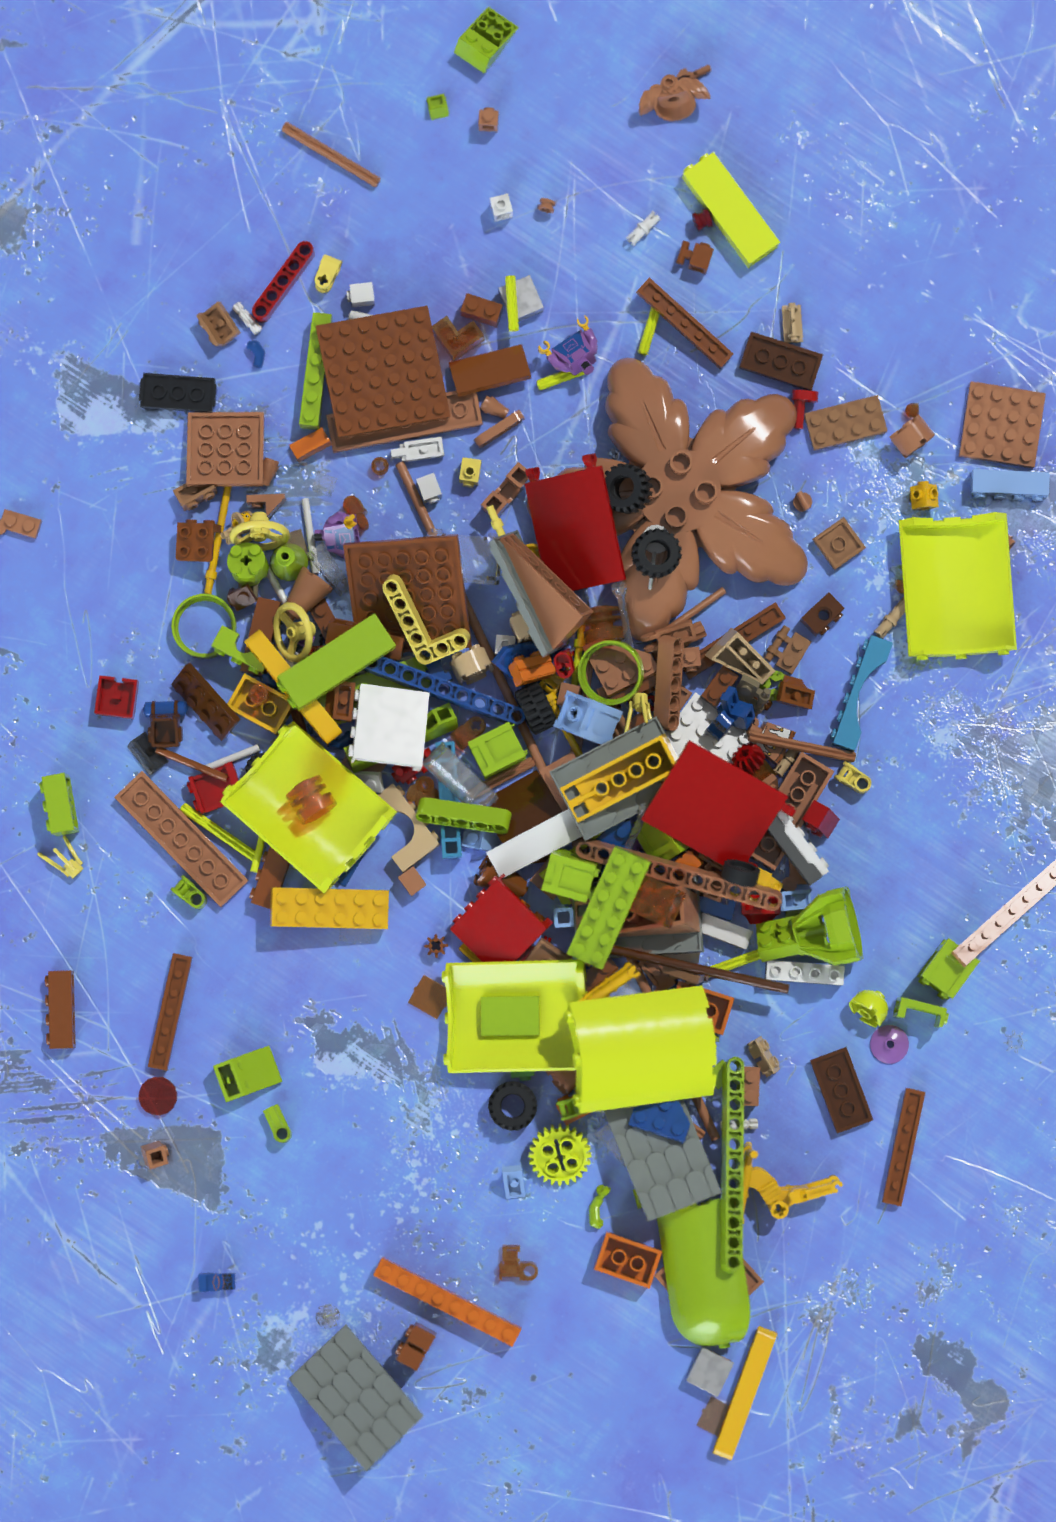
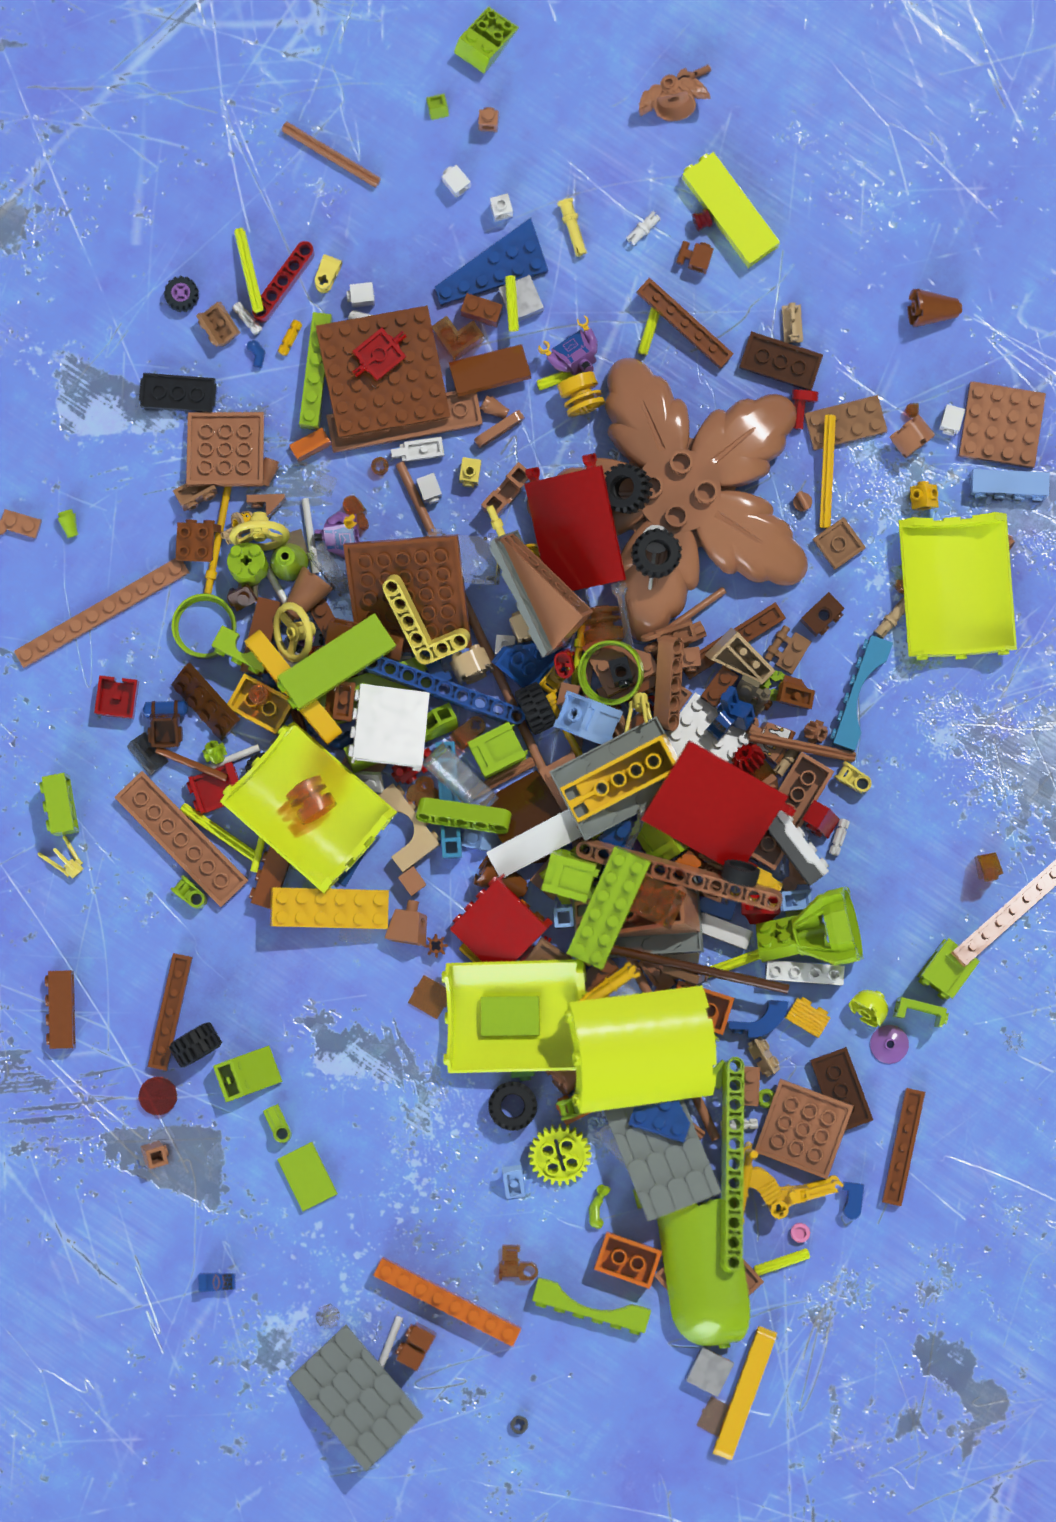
(68, 522): none -> lime cone
(101, 612): none -> nougat plate
(181, 287): none -> black wheel
(195, 1044): none -> black tyre
(214, 752): none -> lime gear
(248, 270): none -> neon yellow axle
(289, 337): none -> yellow axle
(307, 1176): none -> lime tile
(379, 354): none -> red plate
(390, 1340): none -> white bar
(408, 925): none -> nougat torso
(456, 180): none -> white brick
(514, 255): none -> blue wing
(525, 1426): none -> dark grey bush
(531, 668): orange brick -> none
(546, 205): nougat bush -> none
(570, 218): none -> light yellow pin
(582, 396): none -> yellow wheel
(618, 665): none -> black brick
(631, 1316): none -> lime arch
(768, 1022): none -> blue arch
(770, 1093): none -> lime plate
(782, 1262): none -> neon yellow axle
(800, 1232): none -> bright pink tile
(803, 1128): none -> nougat plate
(808, 1017): none -> yellow brick
(815, 732): none -> nougat gear
(827, 471): none -> yellow axle
(839, 837): none -> white axle
(853, 1204): none -> blue leg
(931, 308): none -> dark orange cone
(951, 420): none -> white brick
(988, 867): none -> clear orange slope

